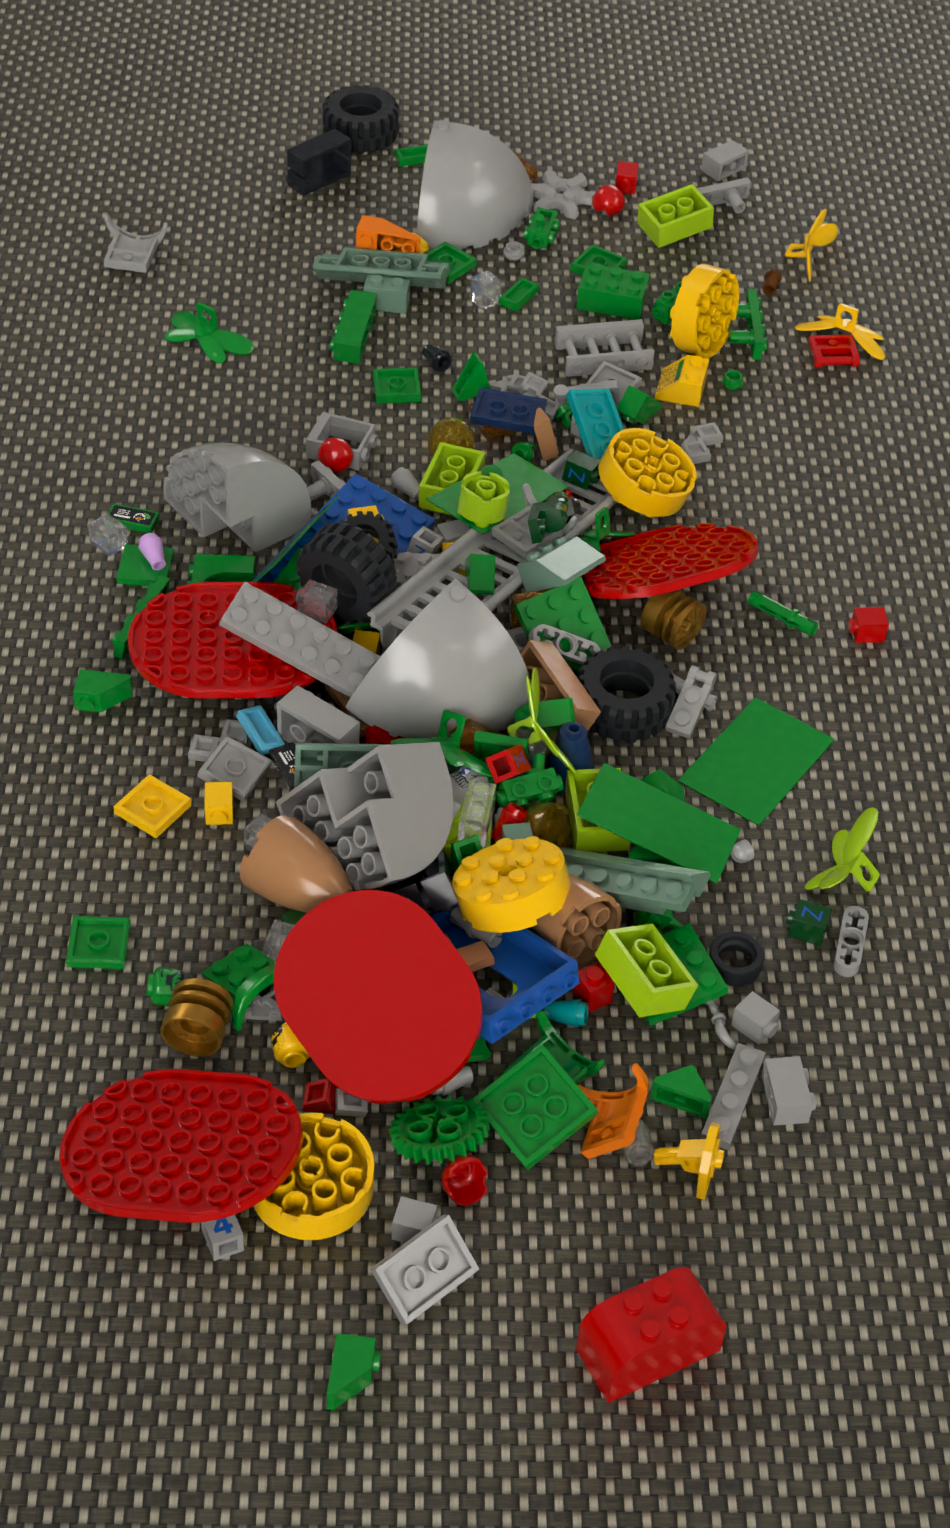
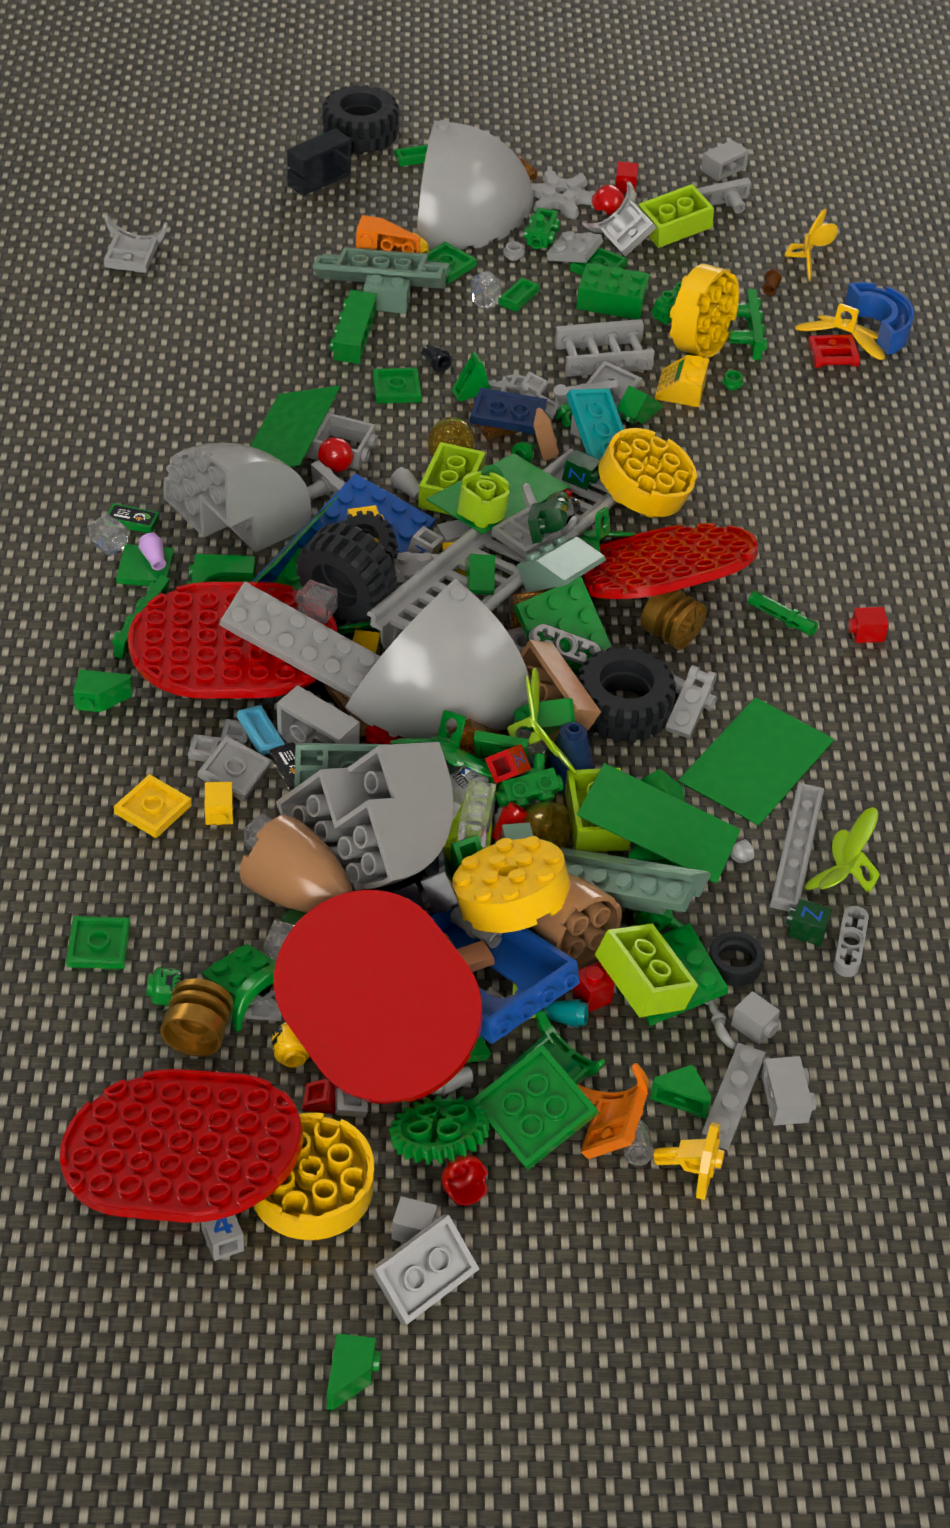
(211, 339): green piece -> none
(294, 423): none -> green piece
(574, 247): none -> light grey plate
(626, 226): none -> light grey piece
(649, 1333): red brick -> none
(699, 438): light grey tile -> none
(797, 847): none -> light grey tile
(888, 307): none -> blue brick

